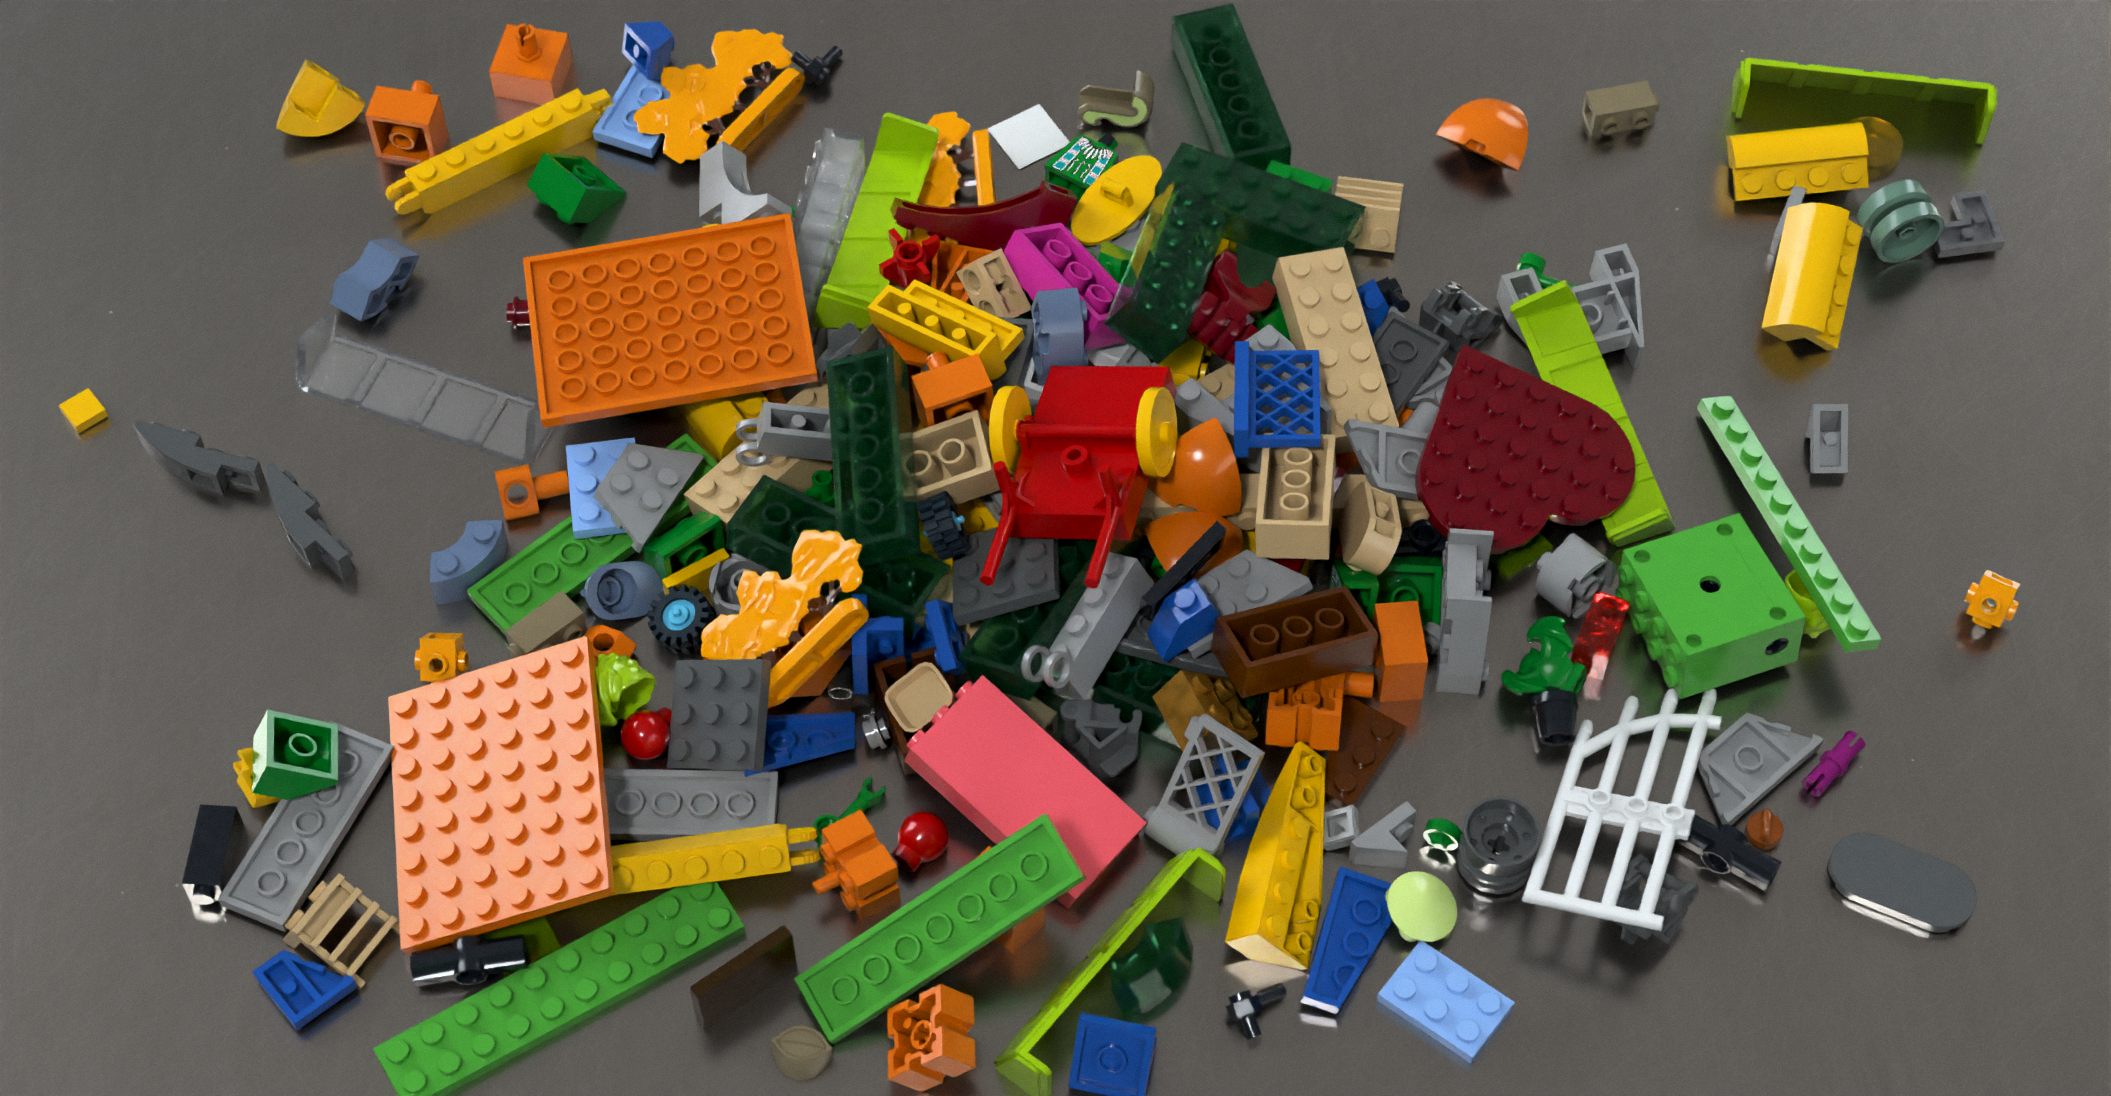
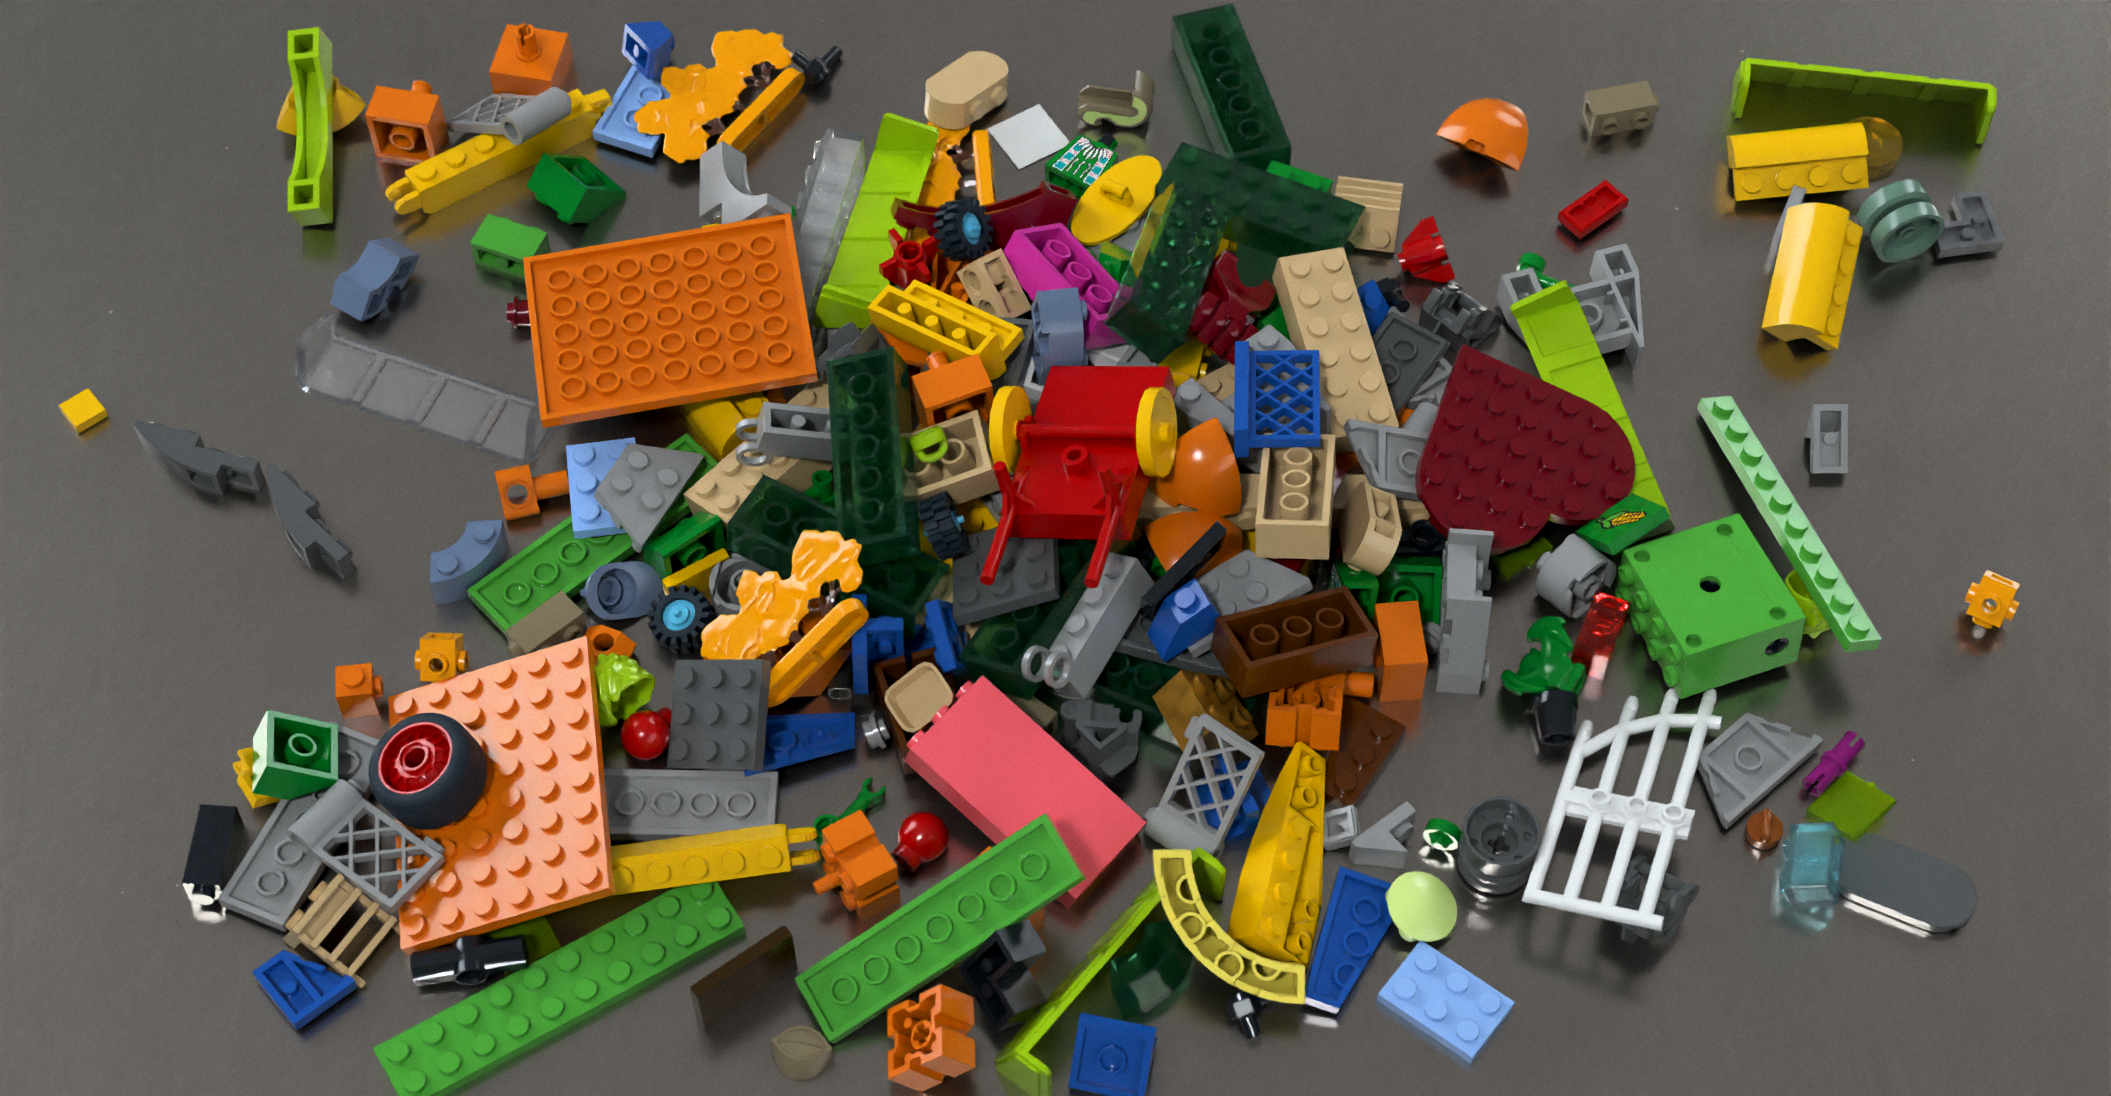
(312, 172): none -> lime arch
(329, 823): none -> light grey piece
(358, 690): none -> orange brick
(427, 771): none -> black wheel
(504, 244): none -> bright green brick
(514, 115): none -> light grey piece
(926, 439): none -> lime tile
(963, 229): none -> black wheel
(966, 90): none -> tan brick
(1001, 975): none -> black brick
(1210, 944): none -> light yellow brick
(1425, 253): none -> red brick
(1593, 209): none -> red plate
(1623, 524): none -> green tile
(1727, 850): black piece -> none
(1812, 864): none -> clear light blue brick
(1851, 806): none -> clear neon green piece

